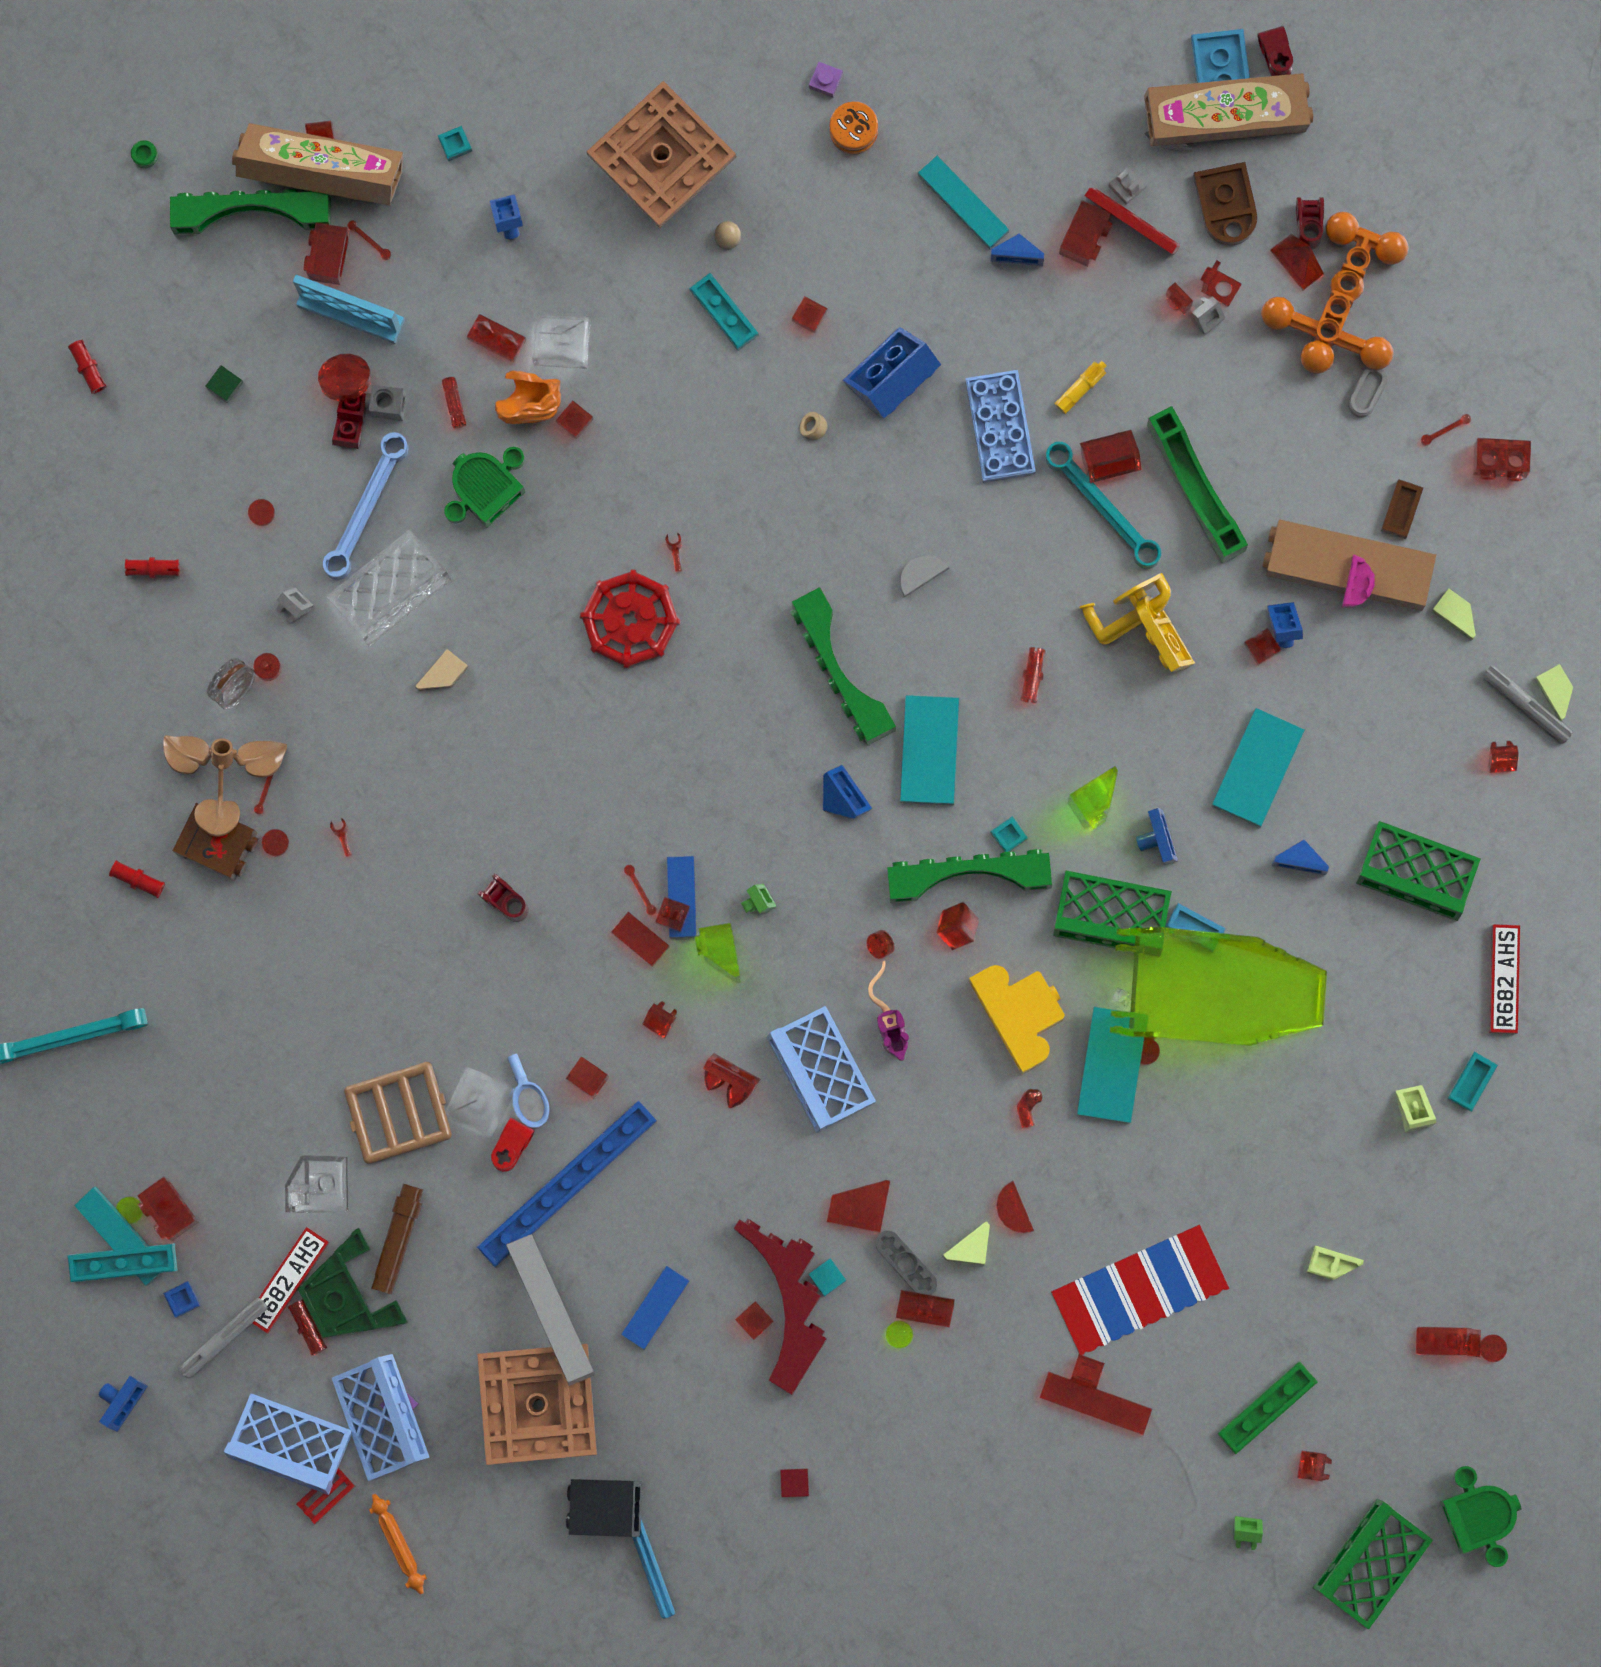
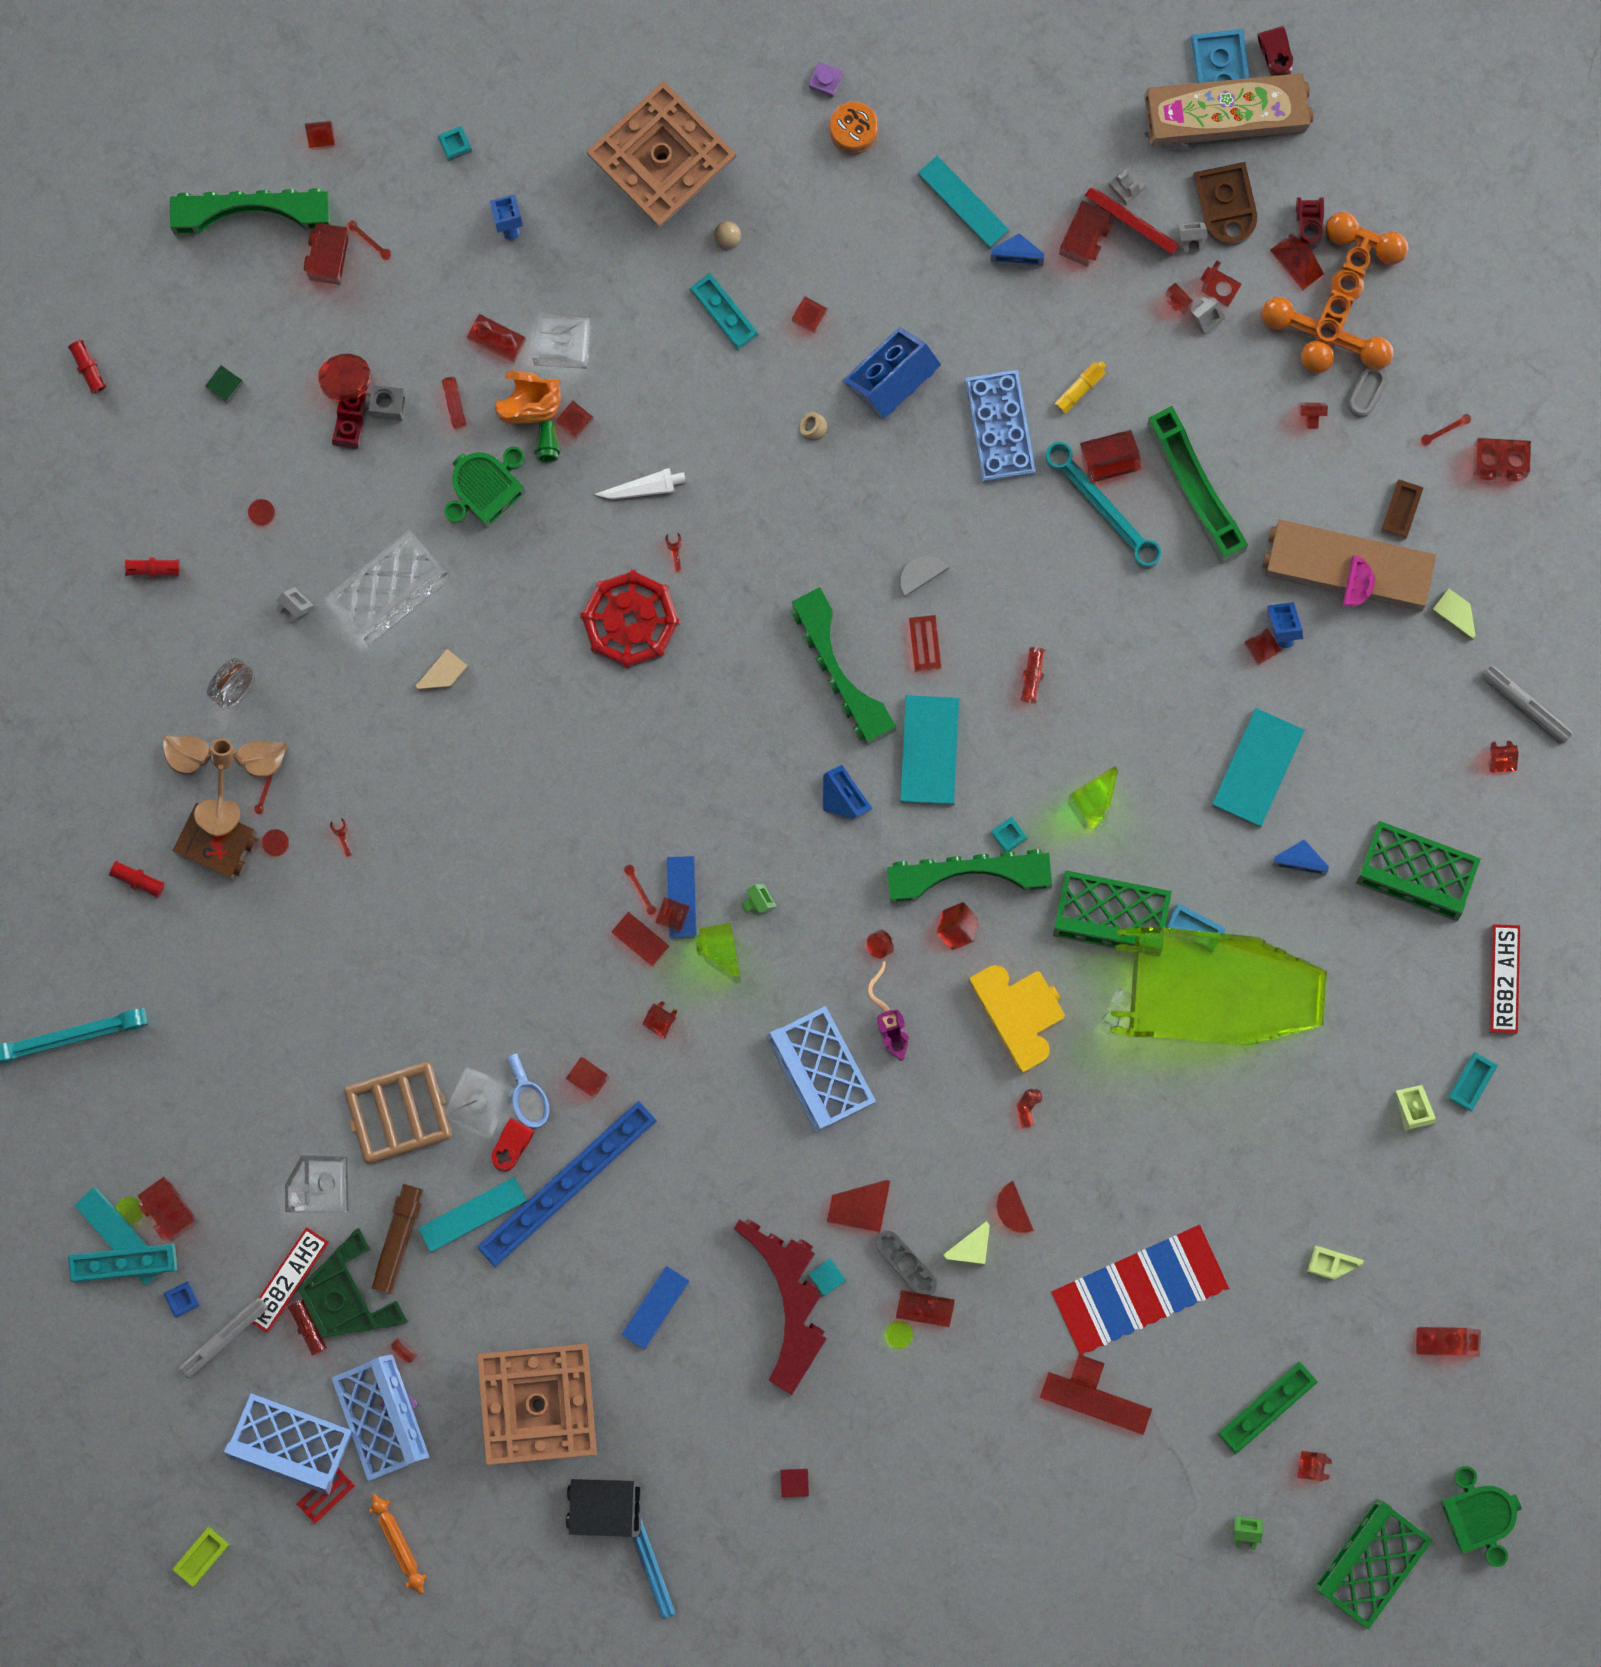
(120, 1401): blue tile -> none
(144, 154): green tile -> none
(201, 1557): none -> lime tile
(269, 672): clear red tile -> none
(318, 164): medium nougat brick -> none
(347, 309): medium azure fence -> none
(365, 506): light blue piece -> none
(403, 1350): none -> clear red tile
(472, 1214): none -> teal tile
(501, 896): dark red piece -> none
(547, 445): none -> green cone
(550, 1310): light grey tile -> none
(654, 484): none -> white bar
(740, 1081): clear red tile -> none
(754, 1320): clear red plate -> none
(927, 665): none -> clear red tile
(1110, 1069): teal tile -> none
(1149, 1052): clear red piece -> none
(1150, 613): yellow plate -> none
(1159, 837): blue tile -> none
(1192, 232): none -> light grey tile
(1313, 411): none -> clear red tile
(1493, 1348): clear red piece -> none
(1556, 689): yellowish green tile -> none

